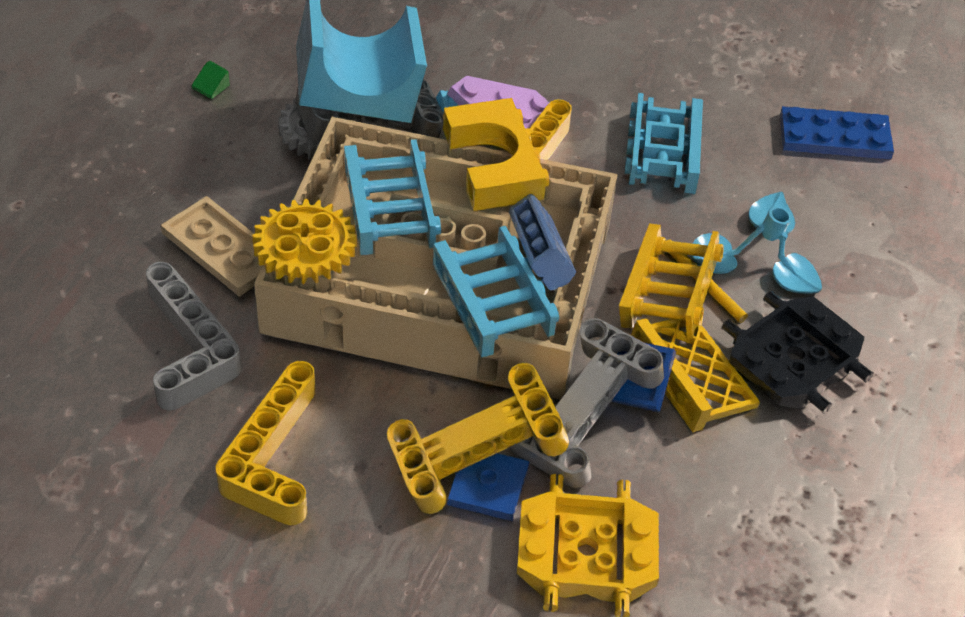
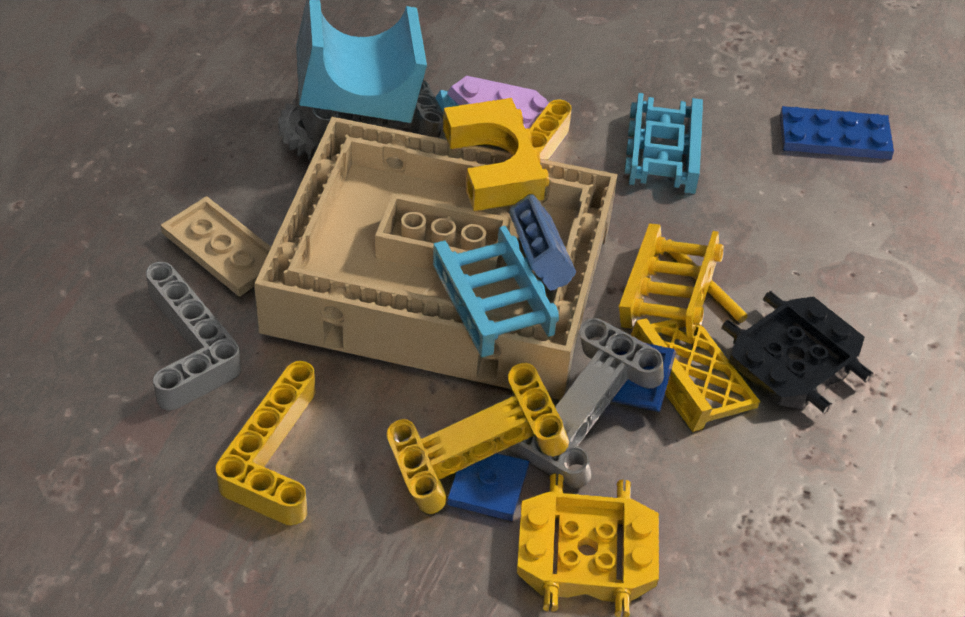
(211, 80): green slope -> none
(304, 241): yellow gear -> none
(365, 209): medium azure fence -> none
(774, 221): medium azure plant -> none

